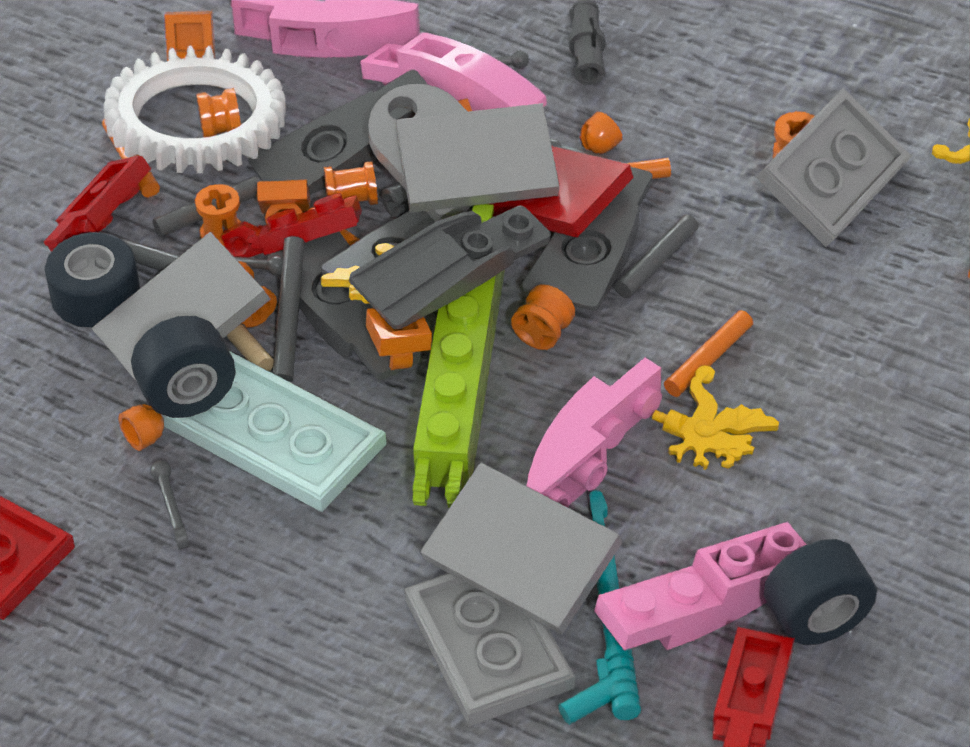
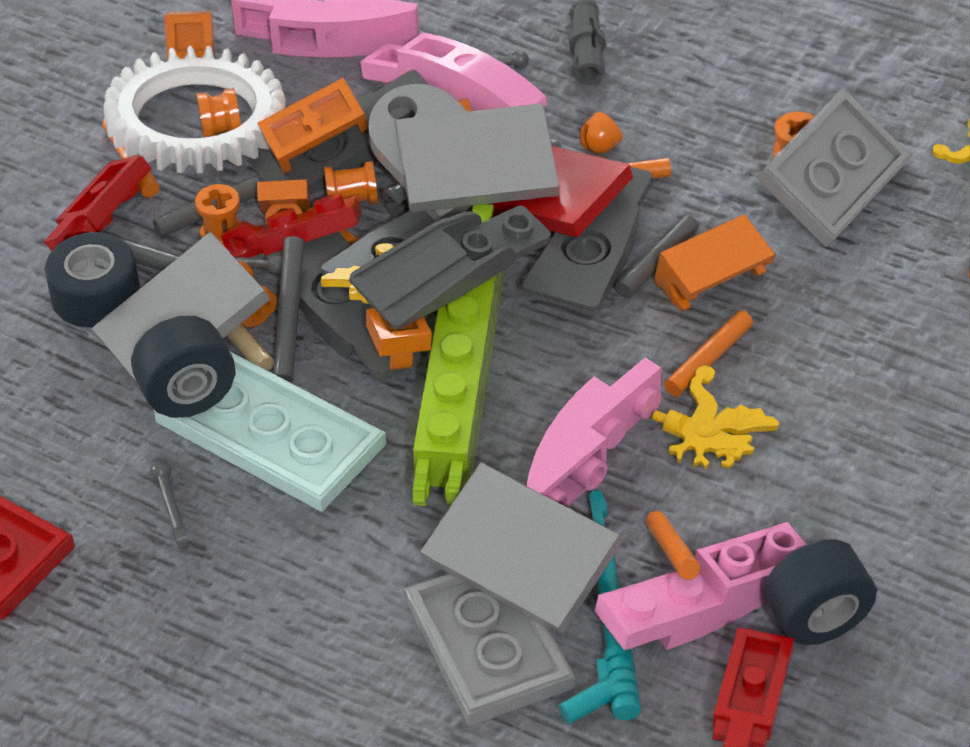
(141, 426): orange hinge -> none
(312, 122): none -> orange hinge
(543, 317): orange wheel -> none
(673, 545): none -> orange piece
(711, 260): none -> orange hinge

